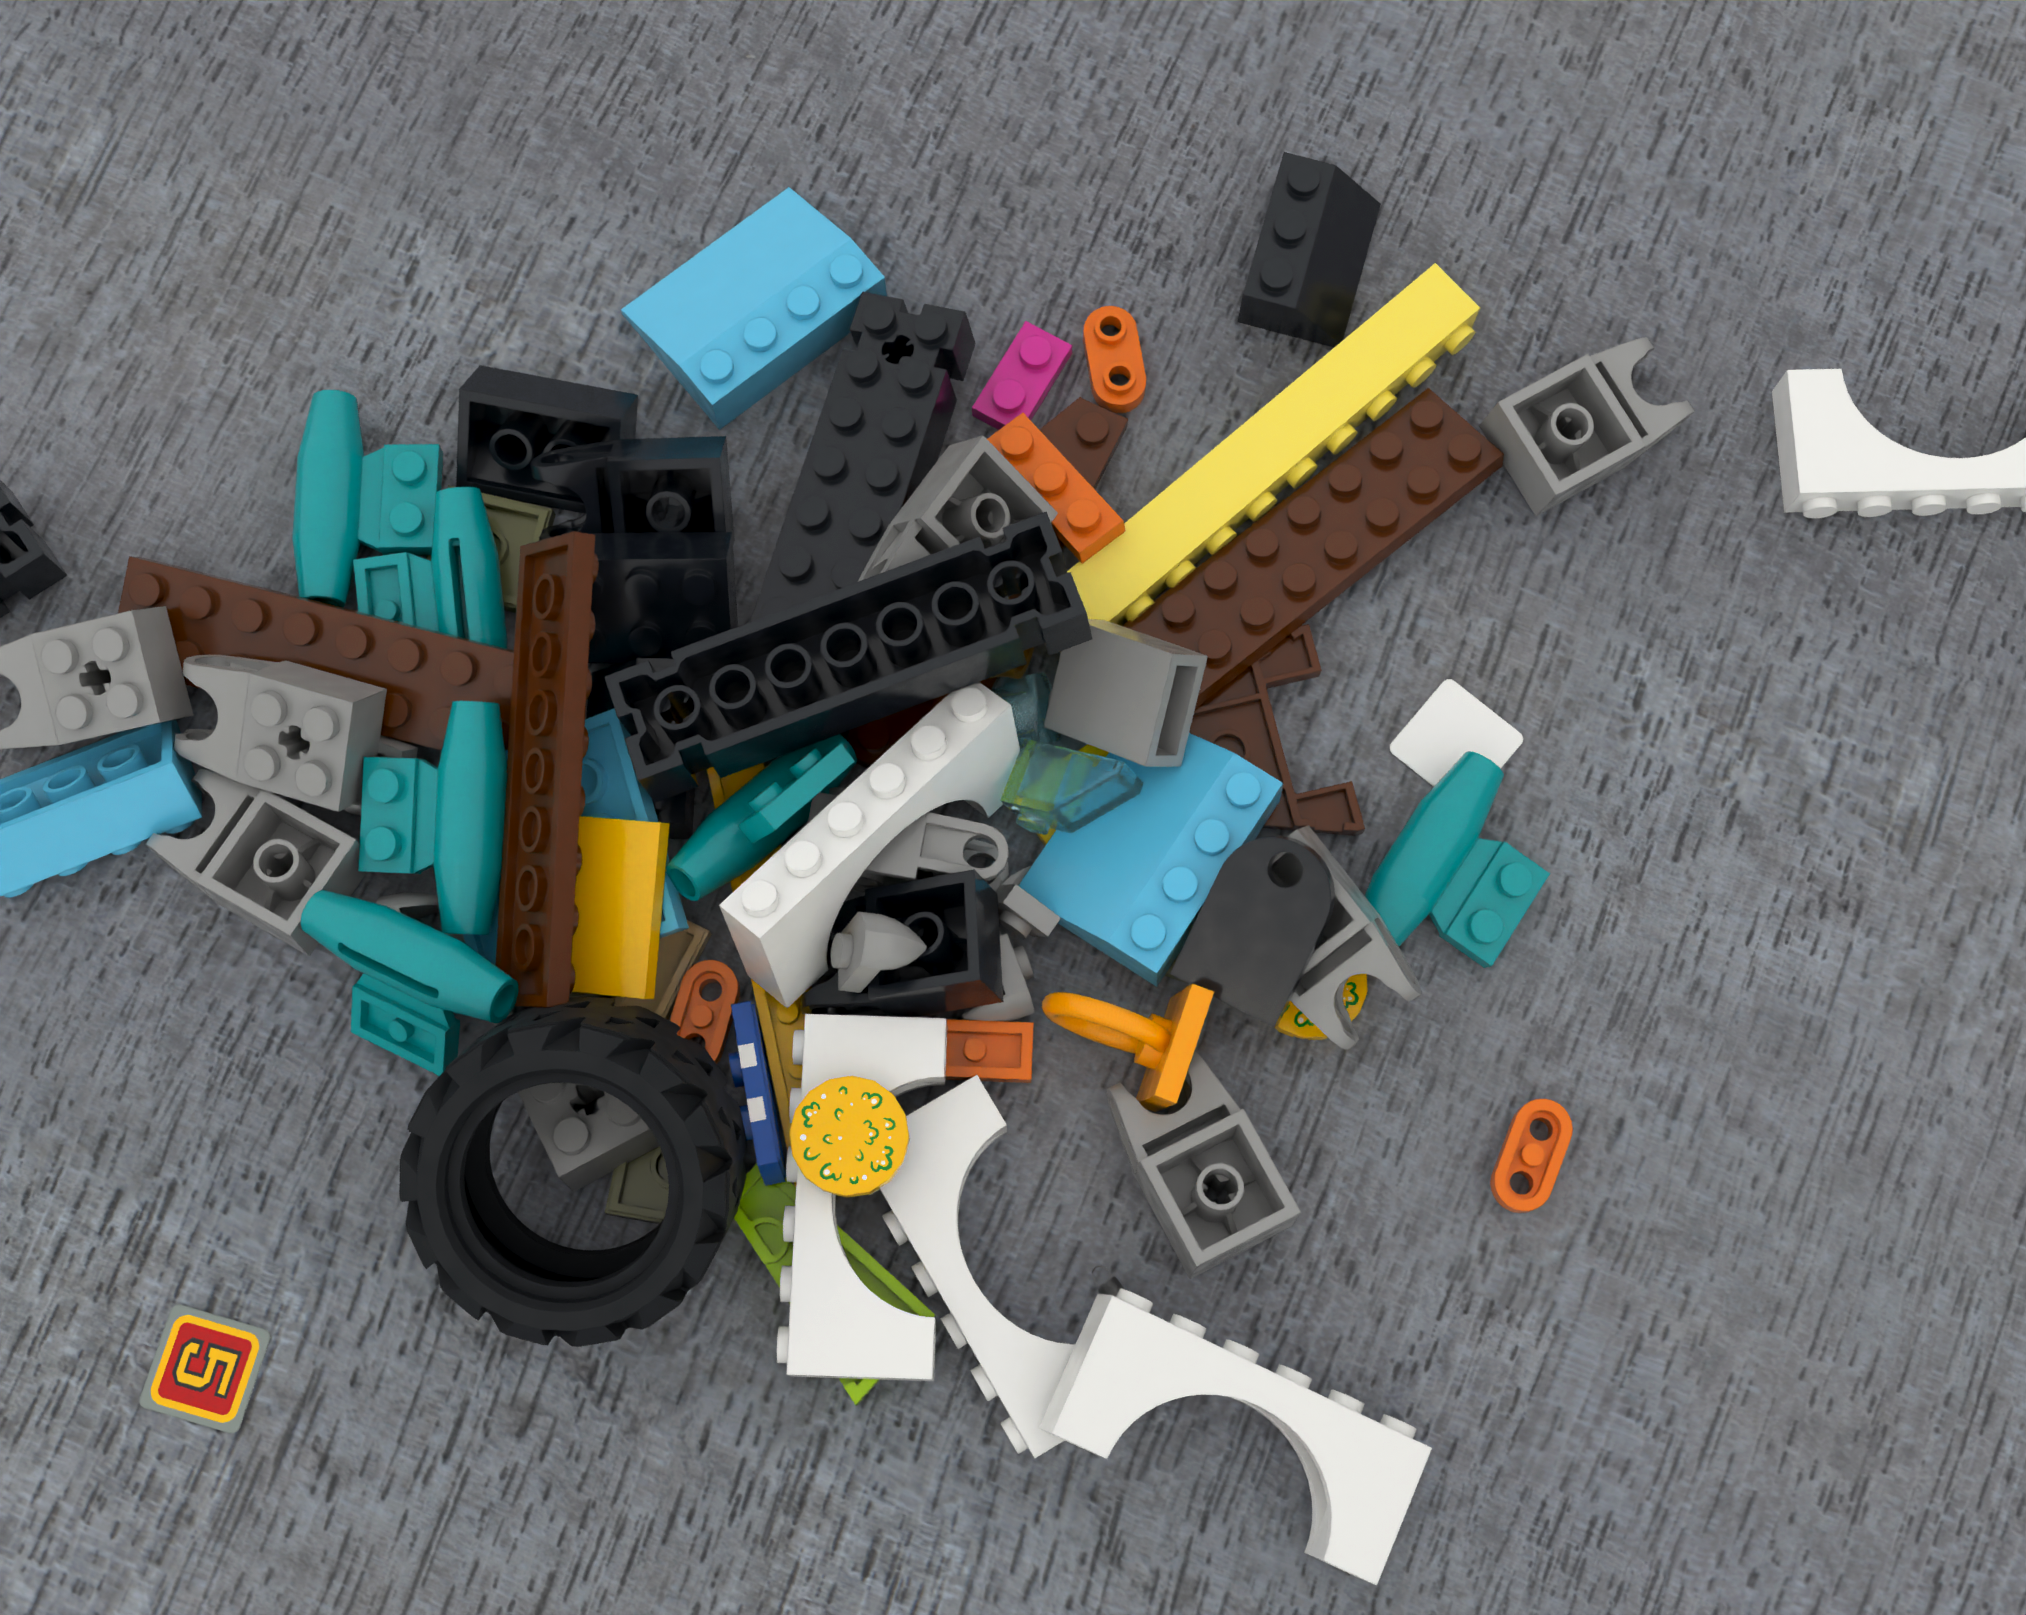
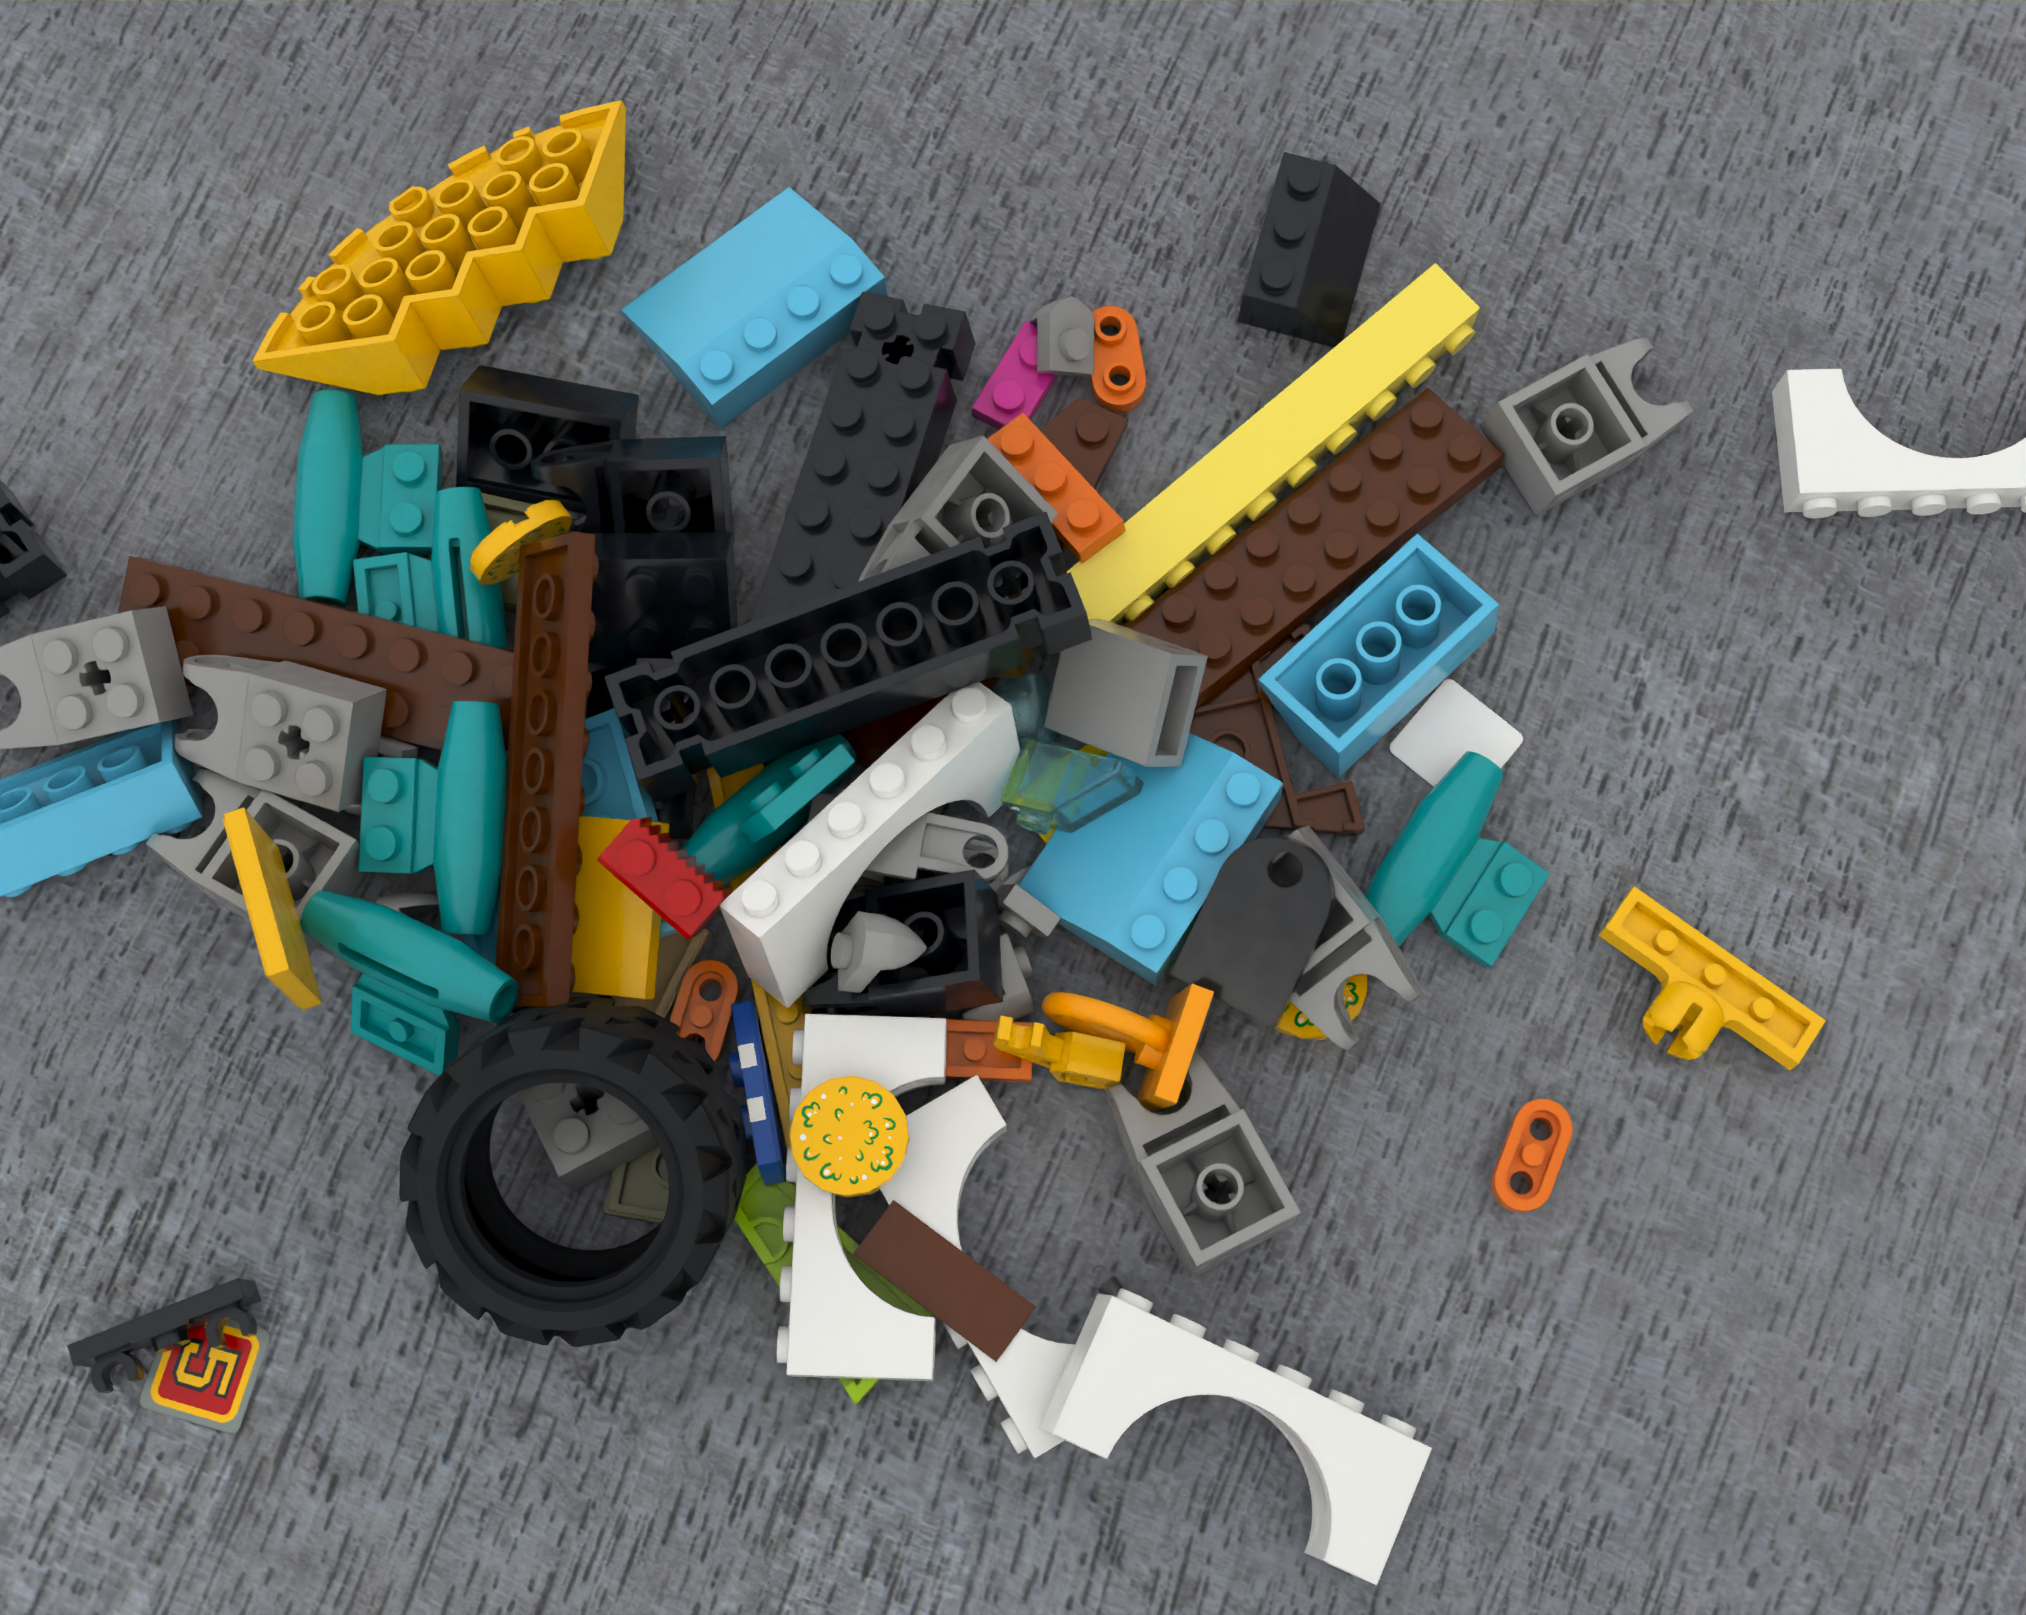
(166, 1330): none -> black plate
(271, 909): none -> yellow tile
(456, 256): none -> yellow brick
(499, 552): none -> yellow tile
(664, 876): none -> red brick
(944, 1280): none -> reddish brown sticker
(1065, 338): none -> light grey plate
(1068, 1055): none -> yellow piece
(1379, 654): none -> medium azure slope
(1706, 987): none -> yellow plate

